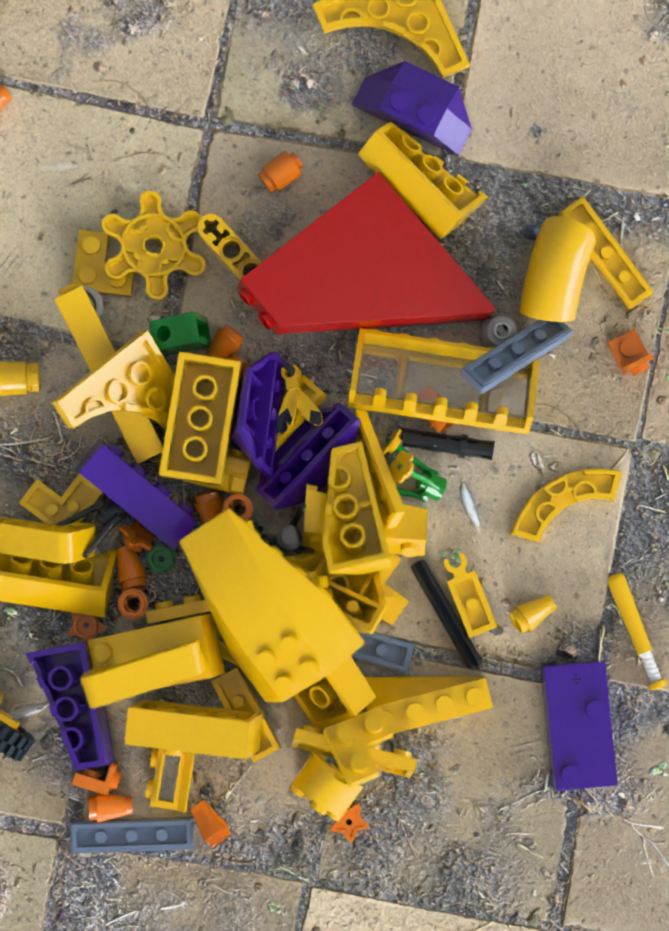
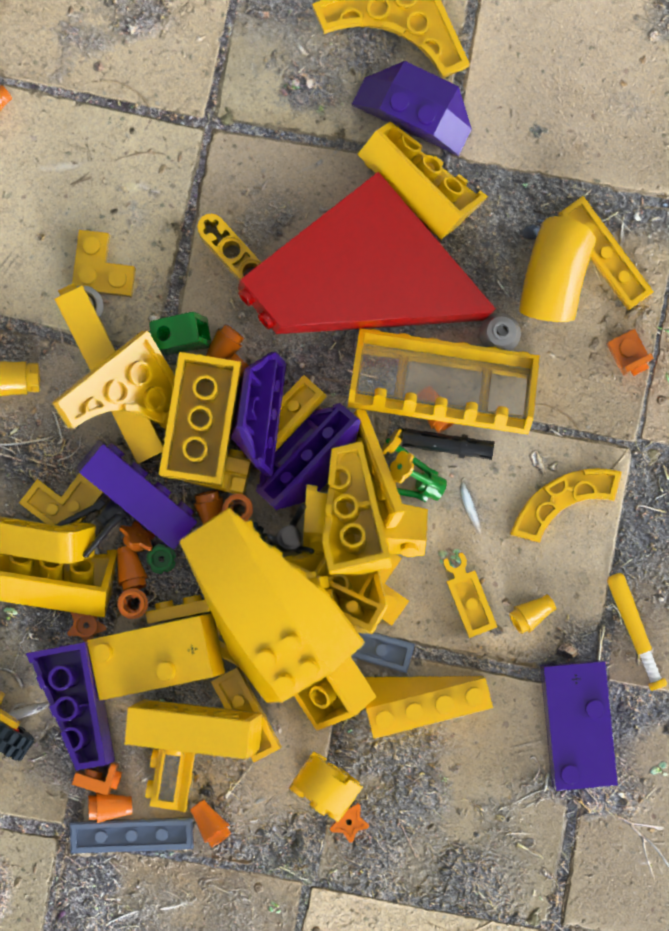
(143, 674): yellow beam -> none
(148, 225): yellow plate -> none
(281, 171): orange brick -> none
(294, 400): yellow piece -> none
(350, 744): yellow plate -> none
(396, 762): yellow plate -> none
(446, 614): black axle -> none
(515, 354): sand blue tile -> none

